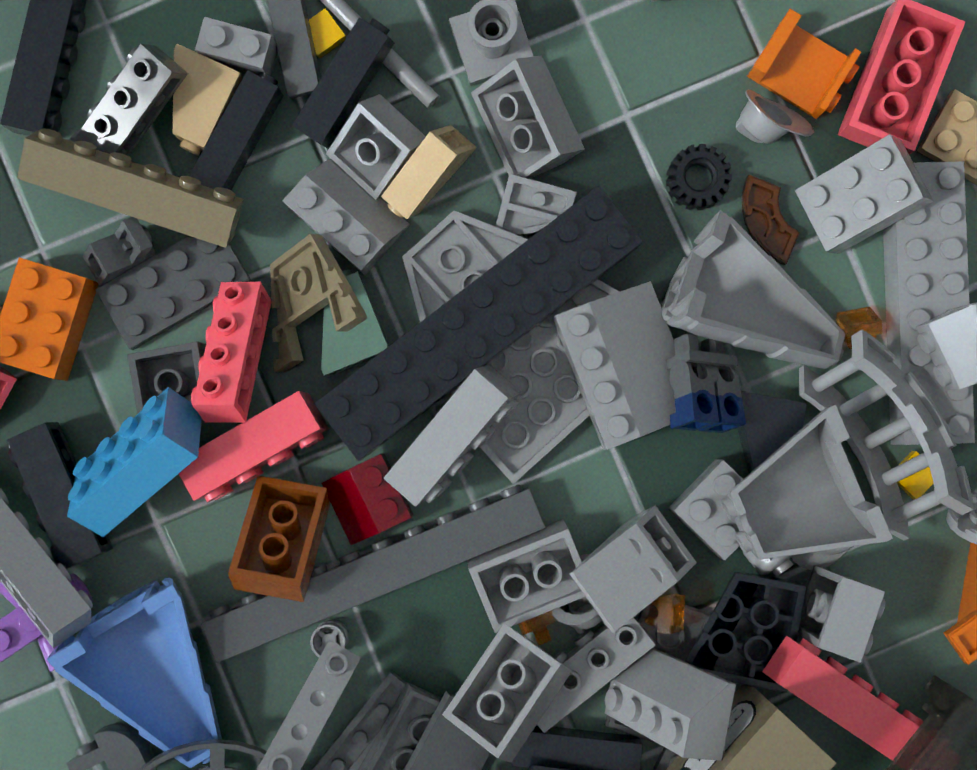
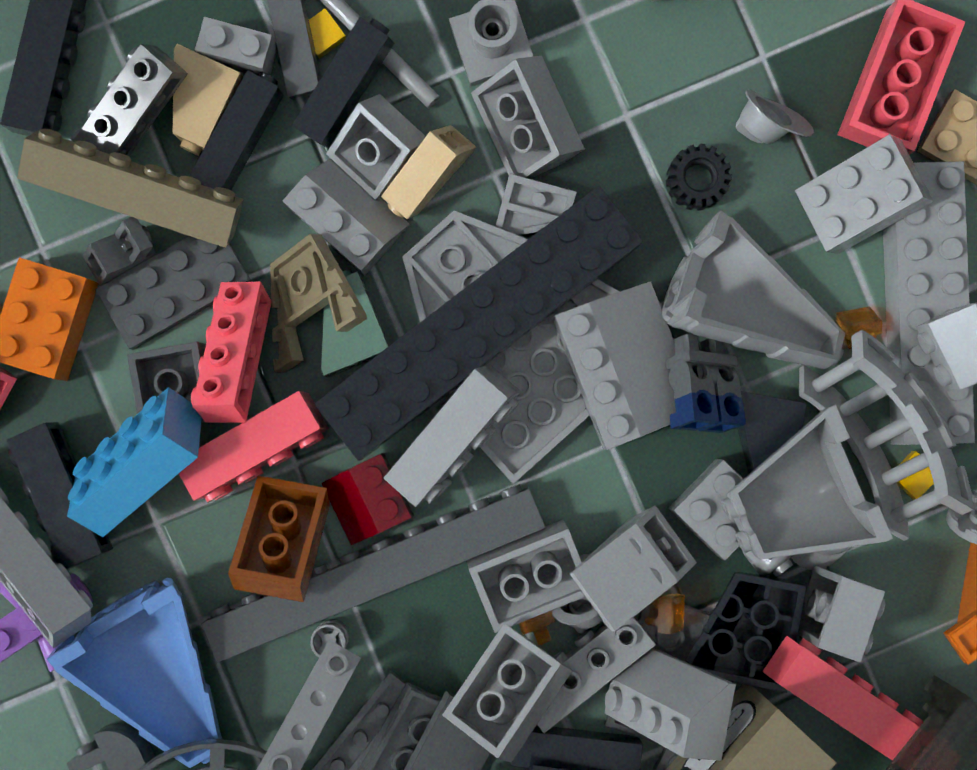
(765, 220): reddish brown tile -> none
(803, 68): orange panel -> none

